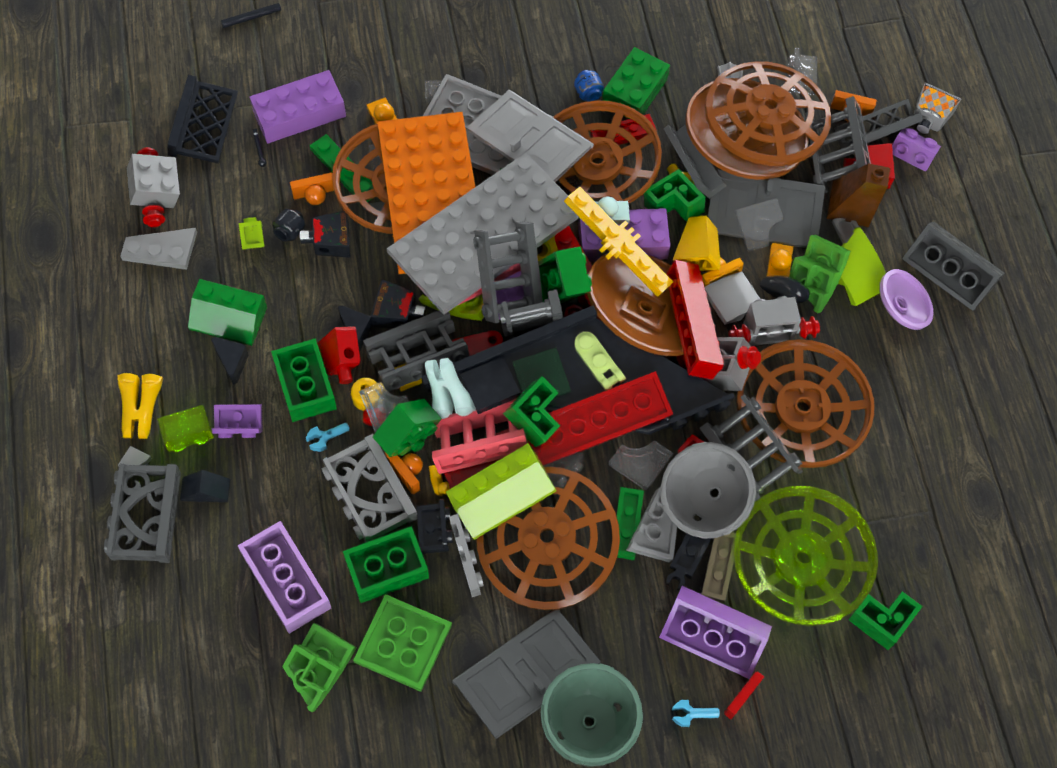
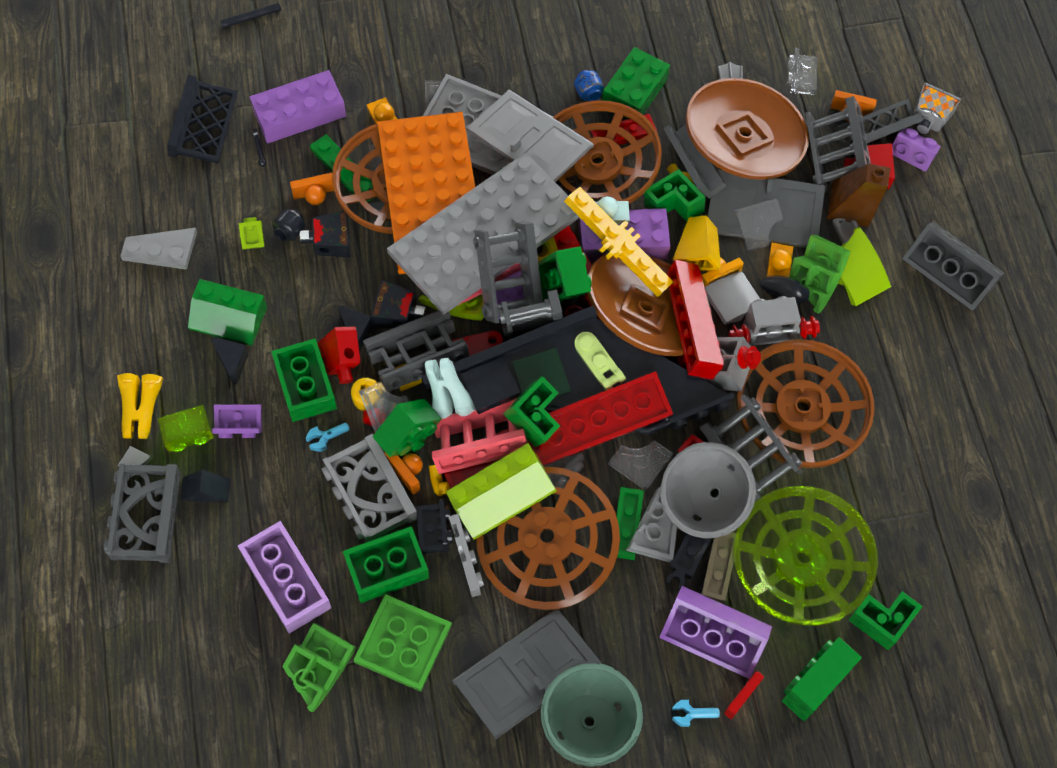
(152, 184): light grey brick -> none
(768, 118): dark orange dish -> none
(820, 677): none -> green brick
(906, 299): lavender dish -> none

